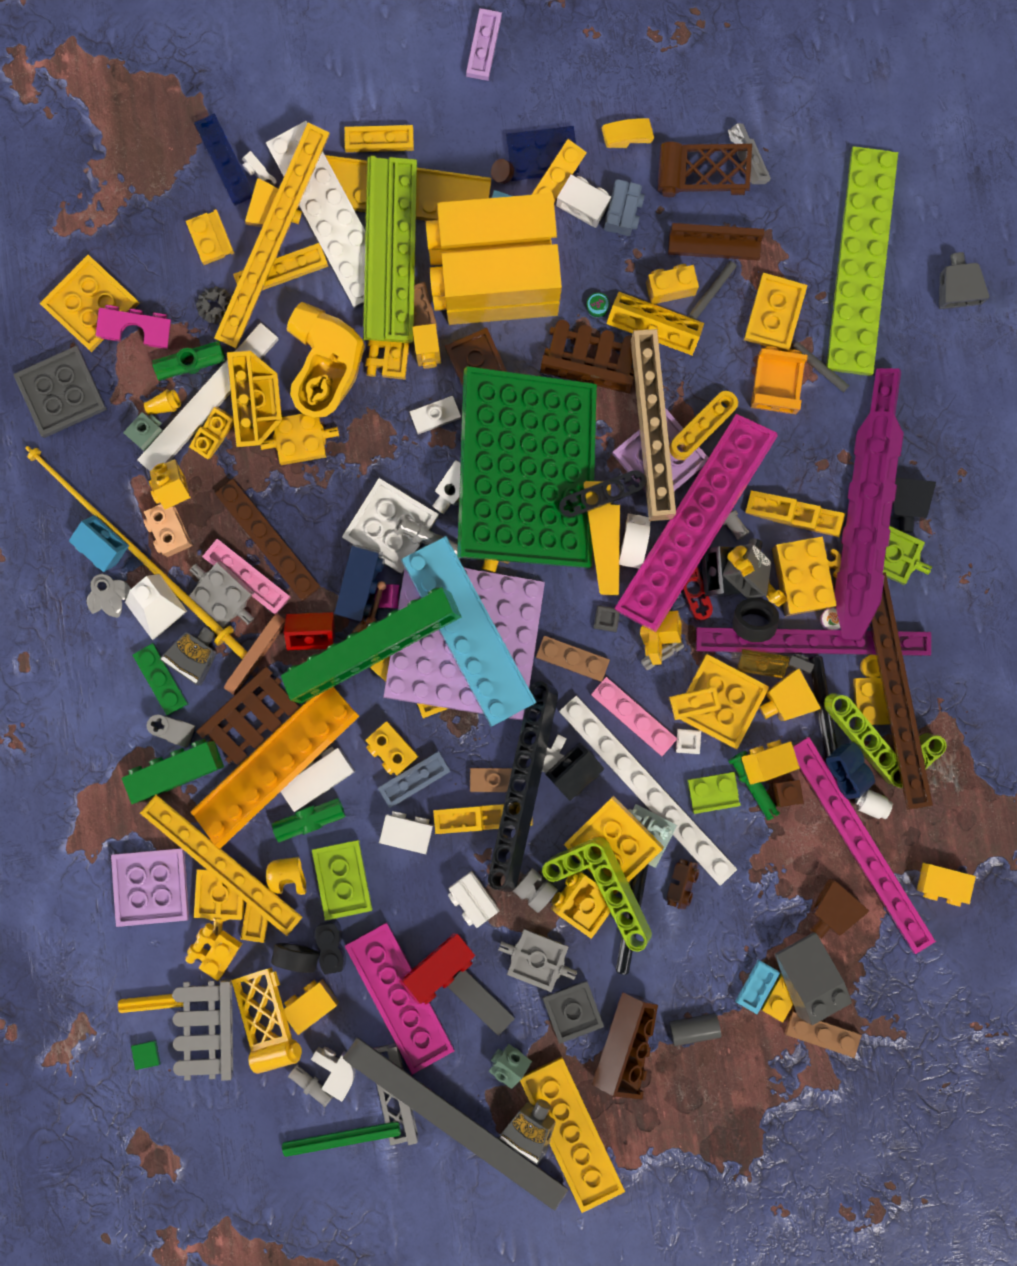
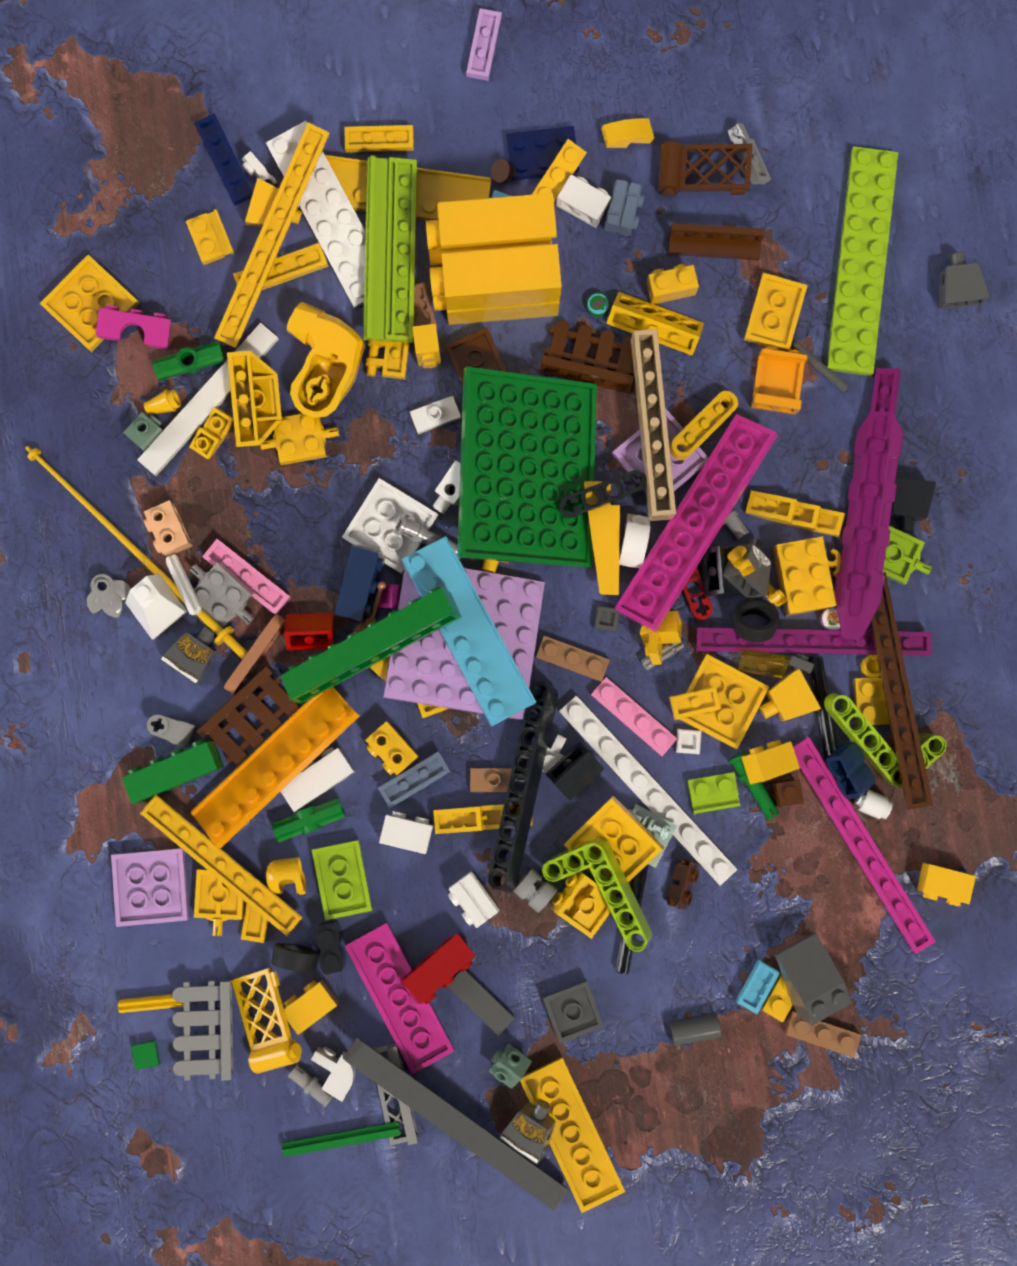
(60, 391): dark grey plate -> none
(98, 543): dark azure brick -> none
(160, 679): green plate -> none
(168, 484): yellow brick -> none
(183, 584): none -> white axle
(212, 294): dark grey gear -> none
(219, 956): yellow plate -> none
(267, 540): reddish brown plate -> none
(537, 960): light grey plate -> none
(626, 1048): reddish brown wedge -> none
(713, 289): dark grey bar -> none
(836, 910): reddish brown torso -> none

